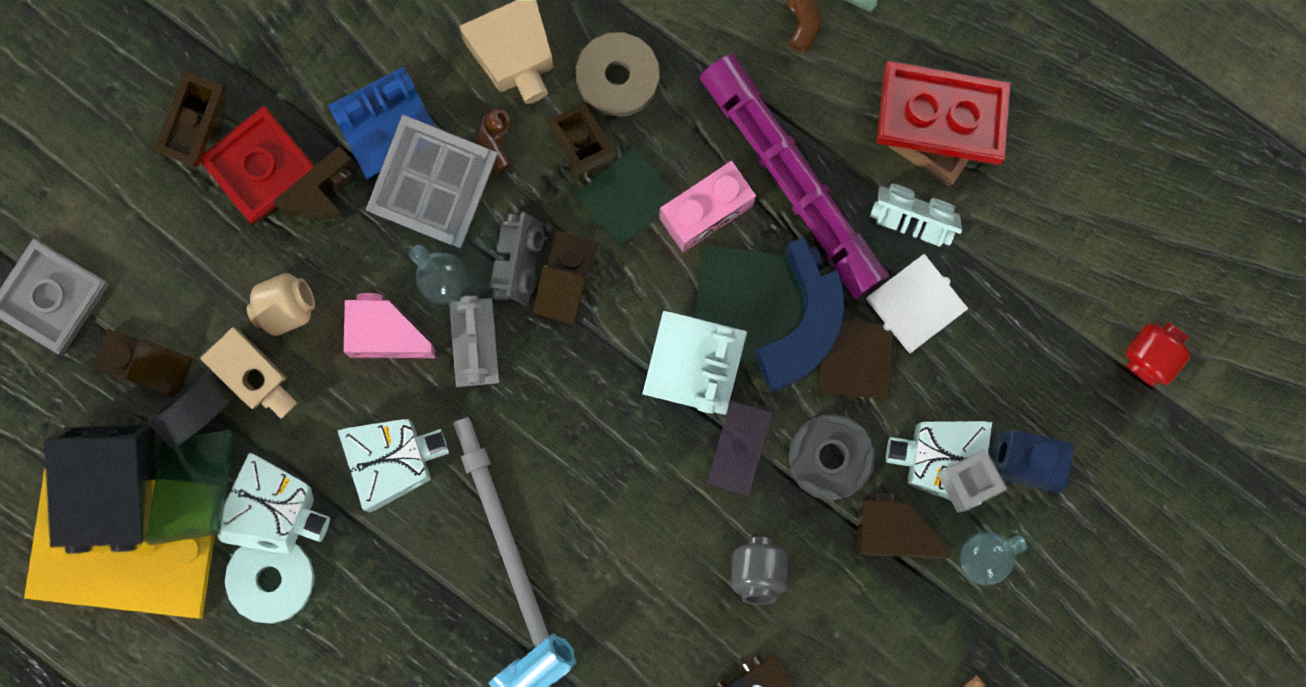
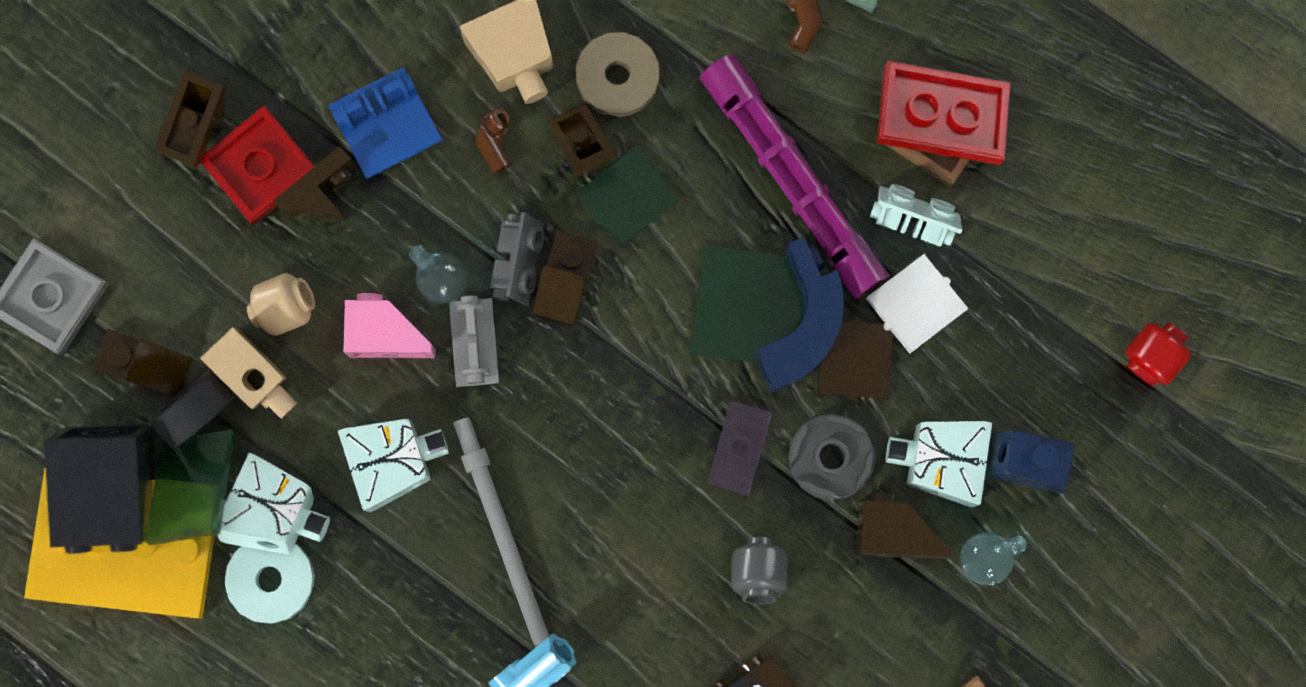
(432, 181): clear piece -> none
(694, 362): light aqua hinge -> none
(707, 206): bright pink brick -> none
(971, 481): light grey brick -> none

